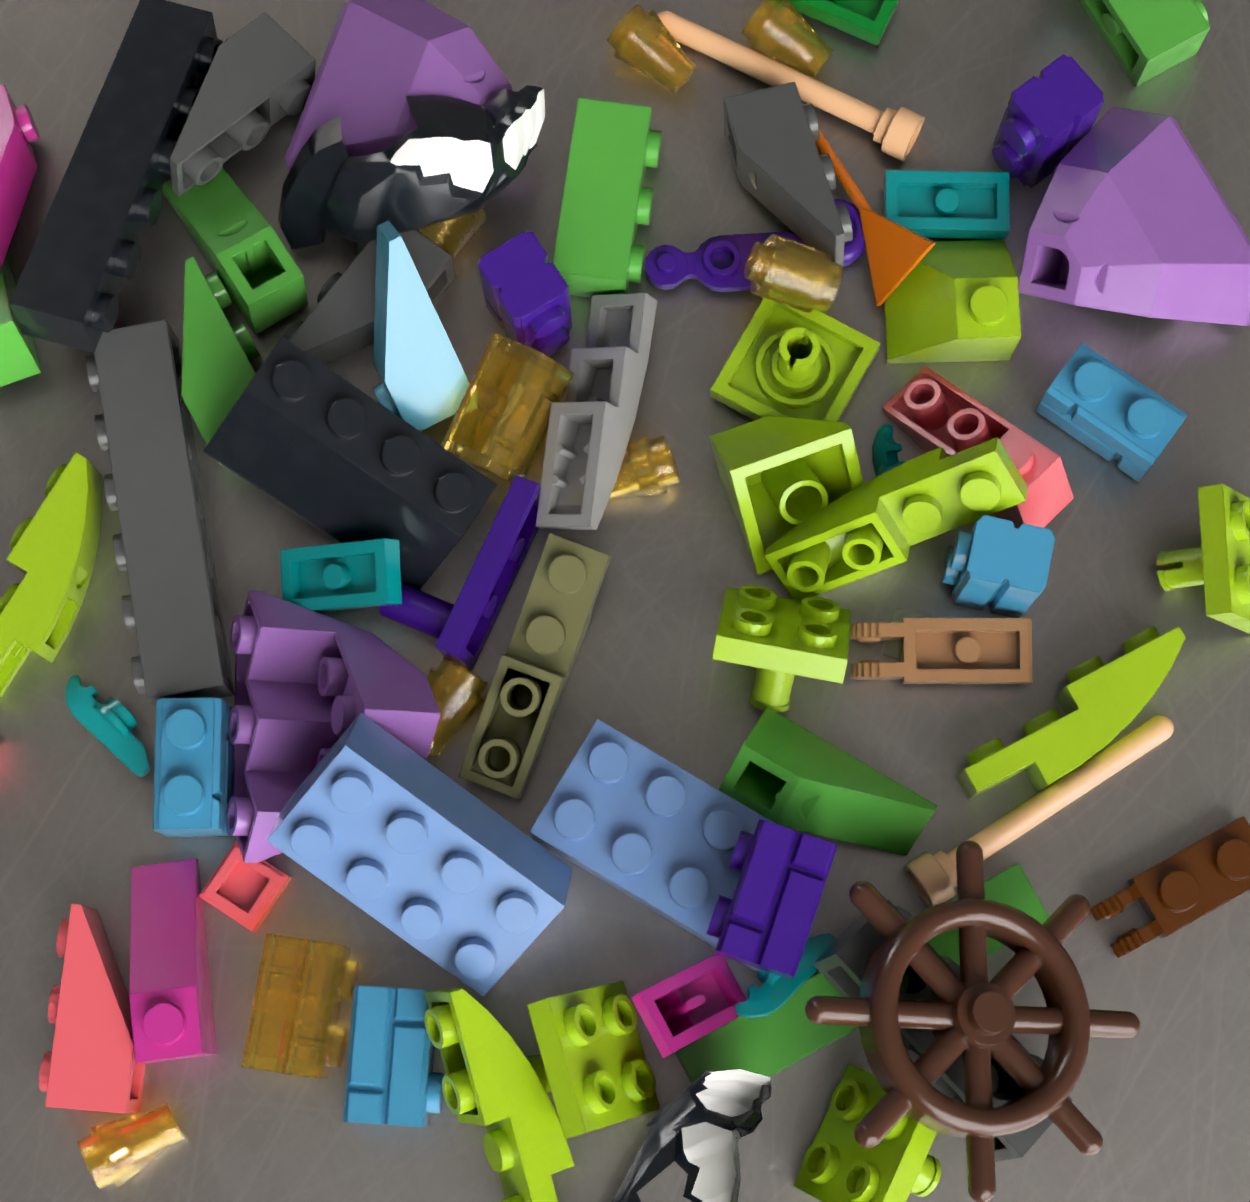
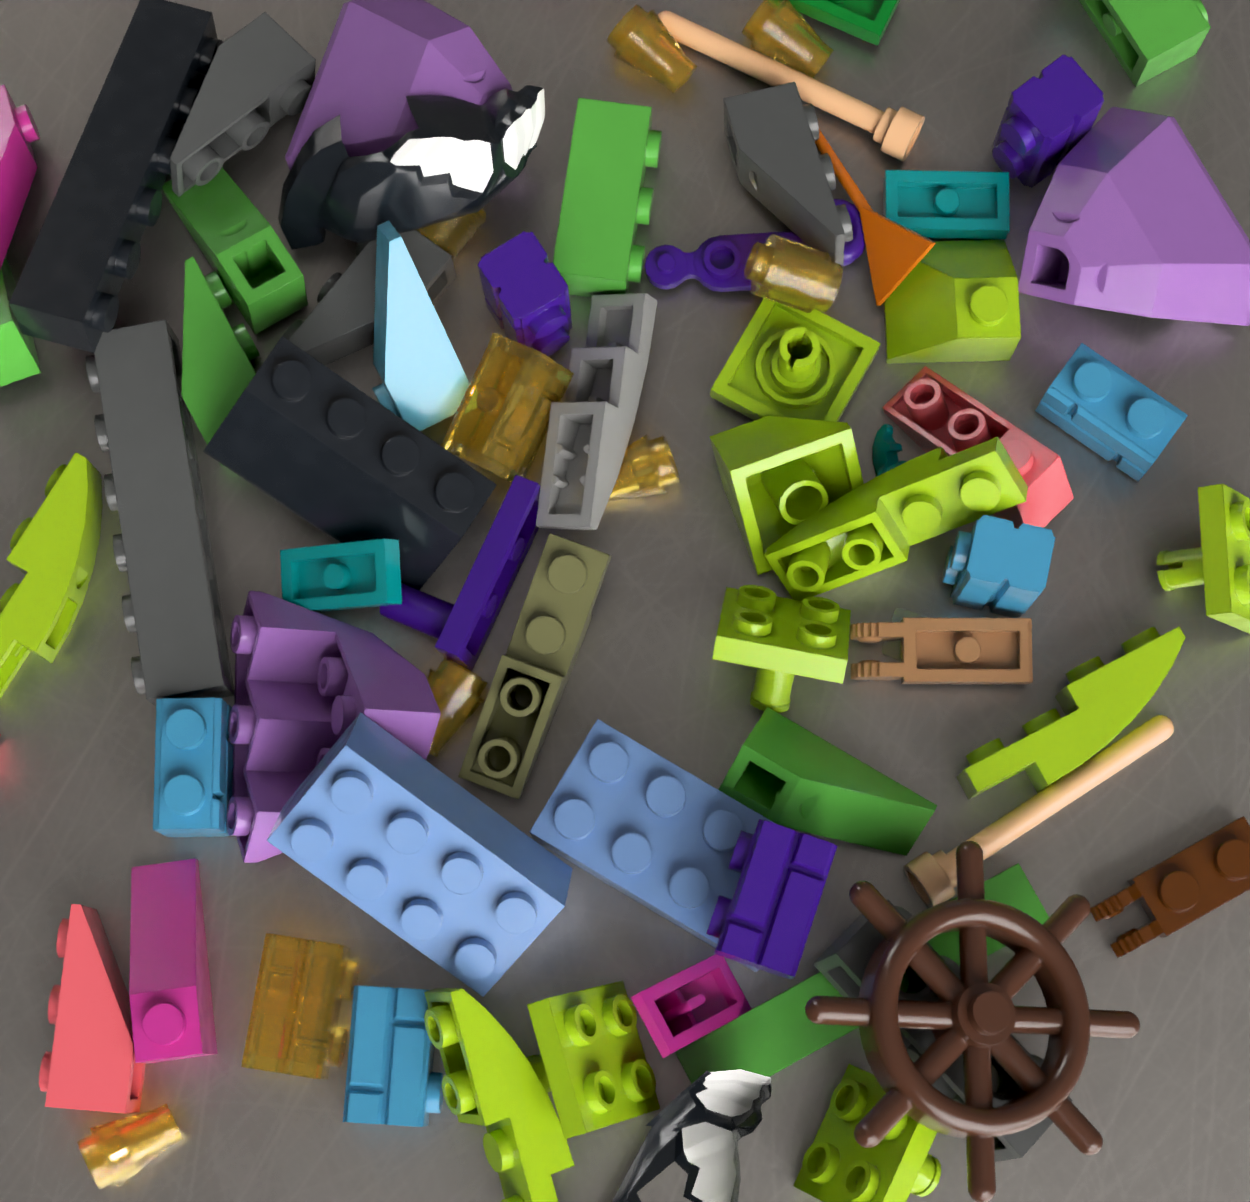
(108, 723): teal piece -> none
(245, 889): coral tile -> none
(777, 989): teal piece -> none

